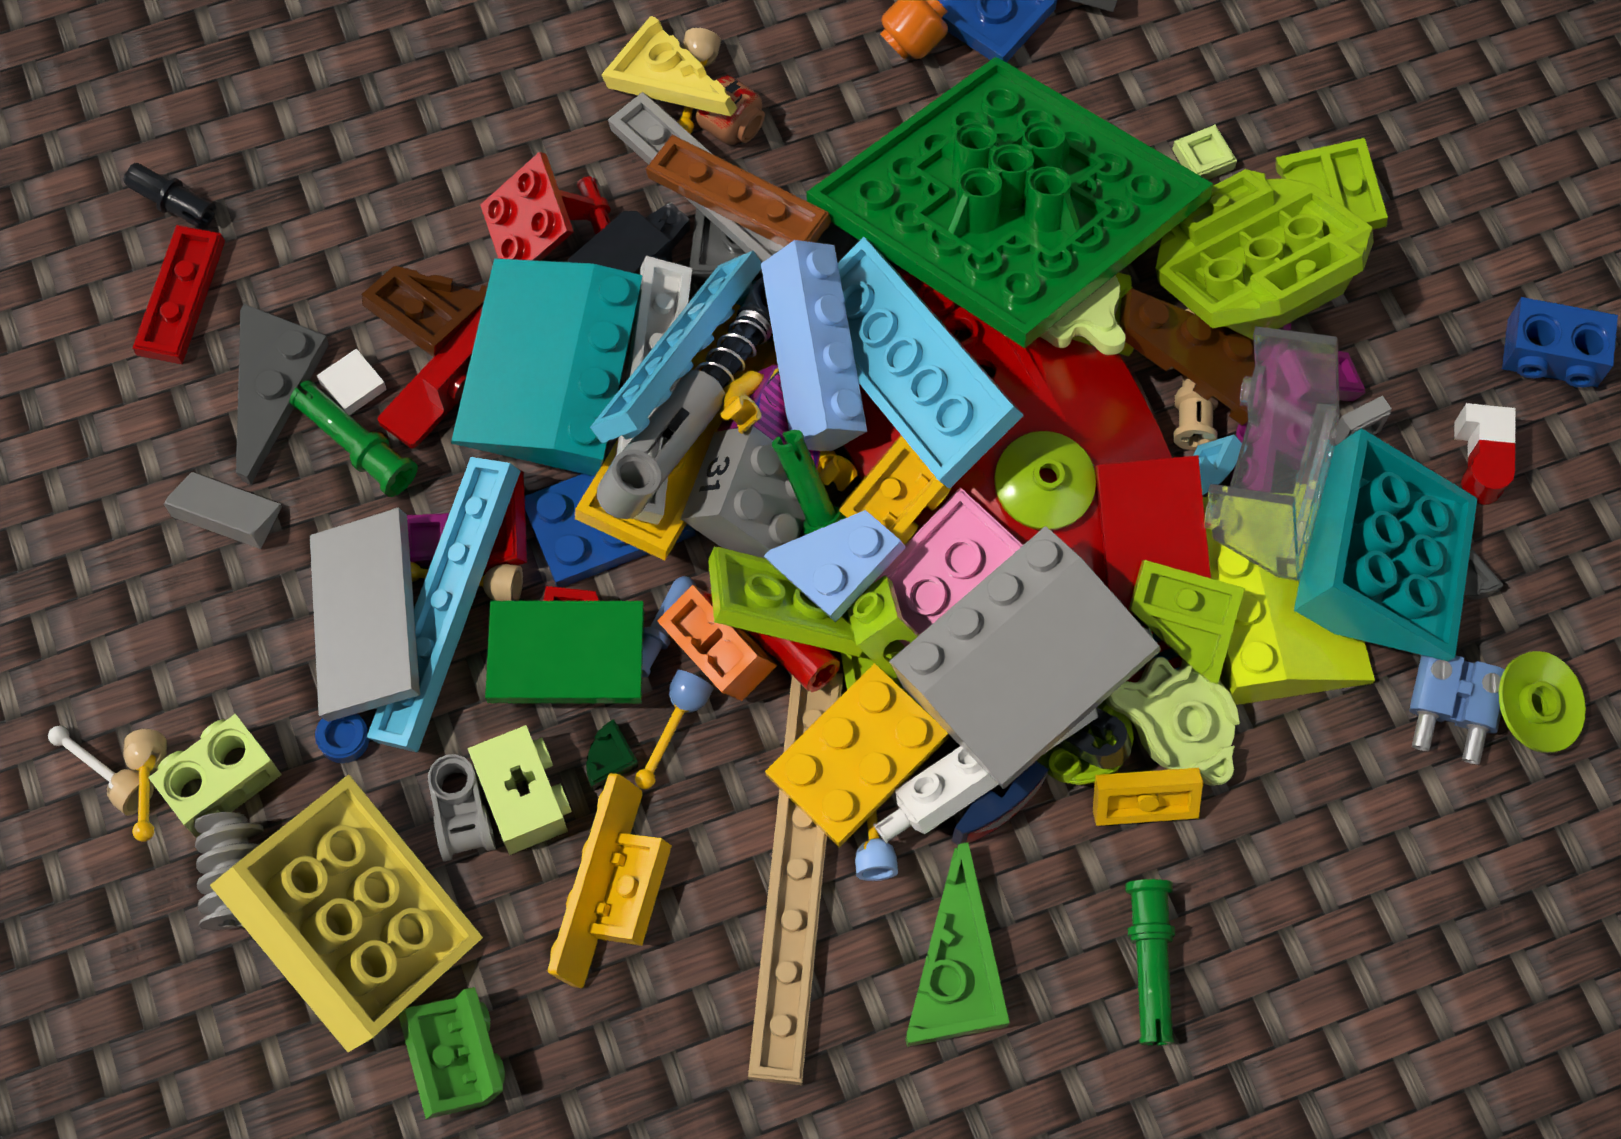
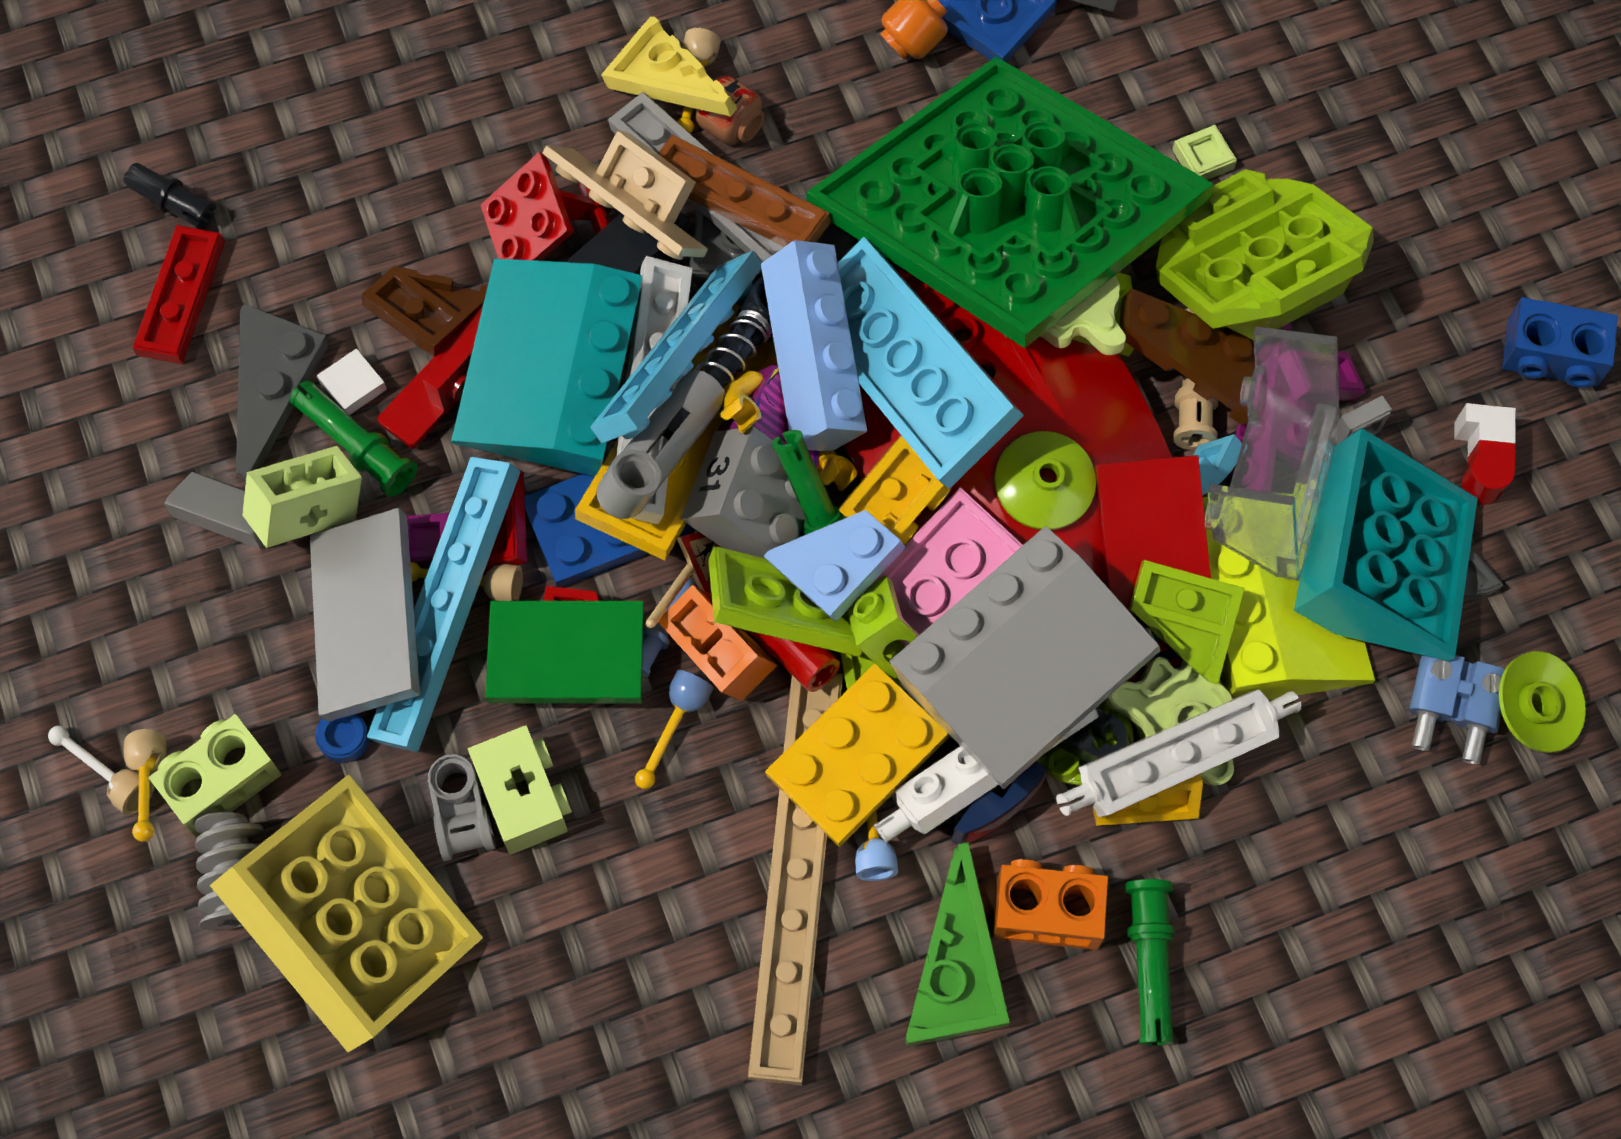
(301, 496): none -> yellowish green brick
(452, 1054): bright green bracket -> none
(608, 755): dark green tile -> none
(613, 884): yellow bracket -> none
(637, 185): none -> tan bracket
(697, 551): none -> tan piece
(1050, 920): none -> orange brick
(1178, 753): none -> white plate
(1342, 173): lime wing -> none

